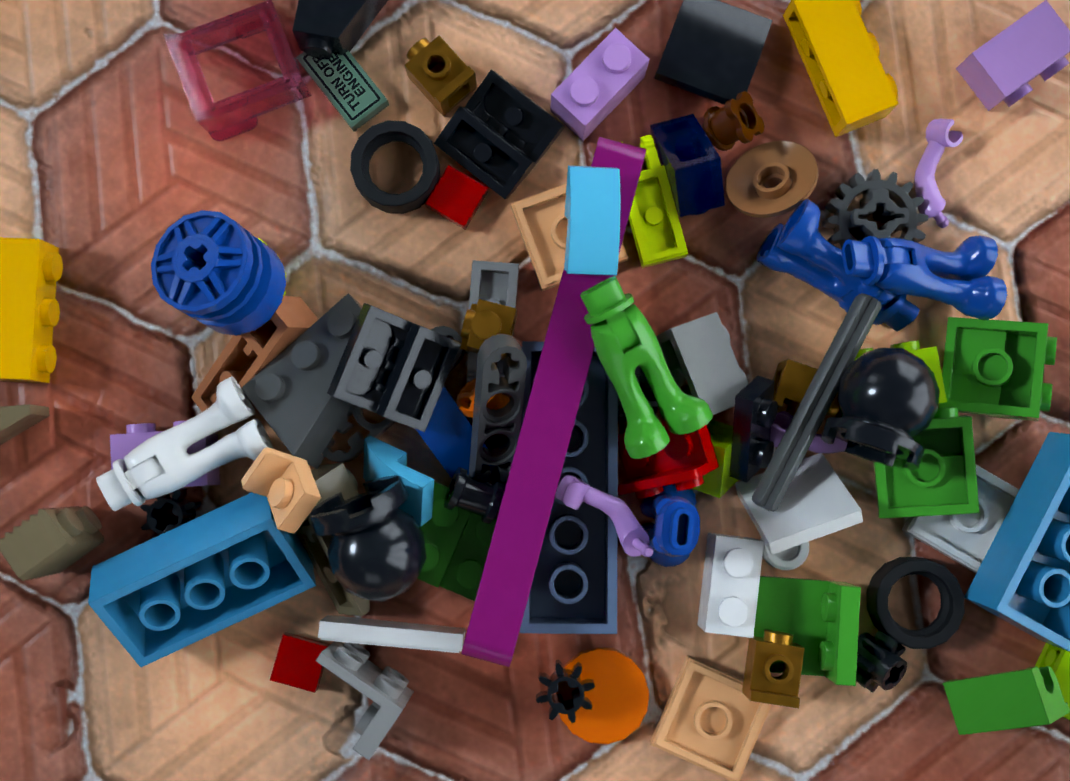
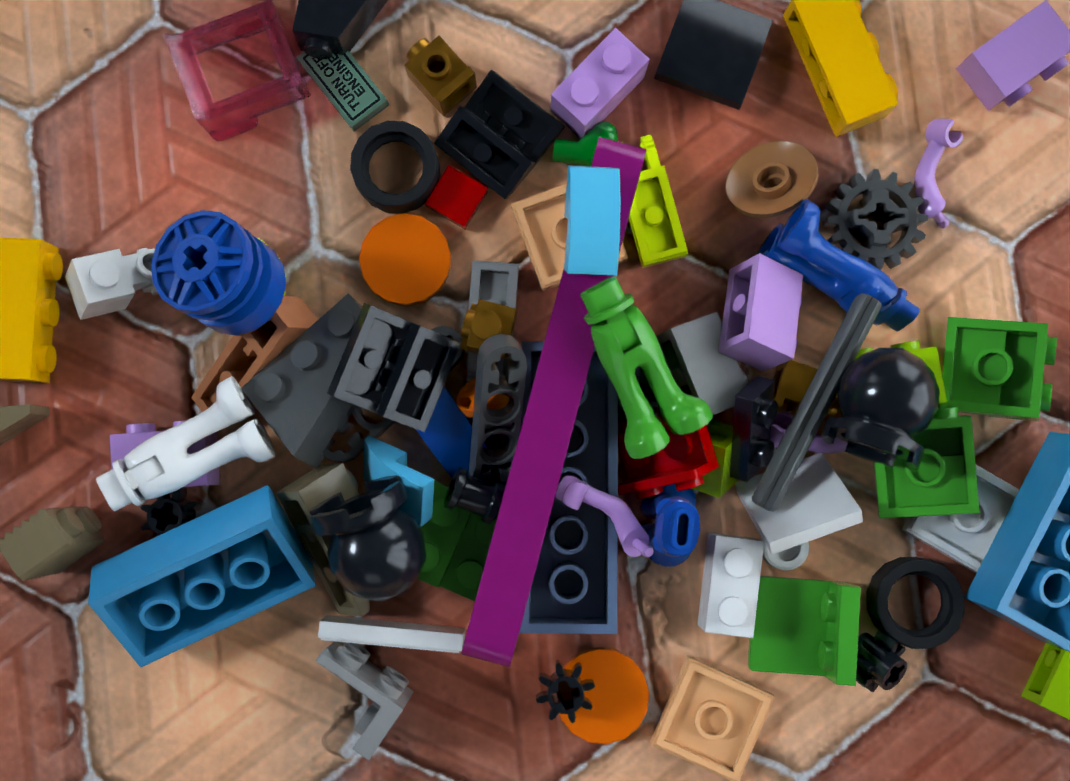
(108, 281): none -> white brick
(286, 484): light nougat bracket -> none
(297, 662): red tile -> none
(405, 259): none -> orange tile
(583, 151): none -> green arm
(690, 165): clear blue slope -> none
(733, 122): reddish brown brick -> none
(761, 313): none -> lavender brick
(761, 653): pearl gold brick -> none
(921, 271): blue piece -> none
(1006, 700): bright green hinge -> none

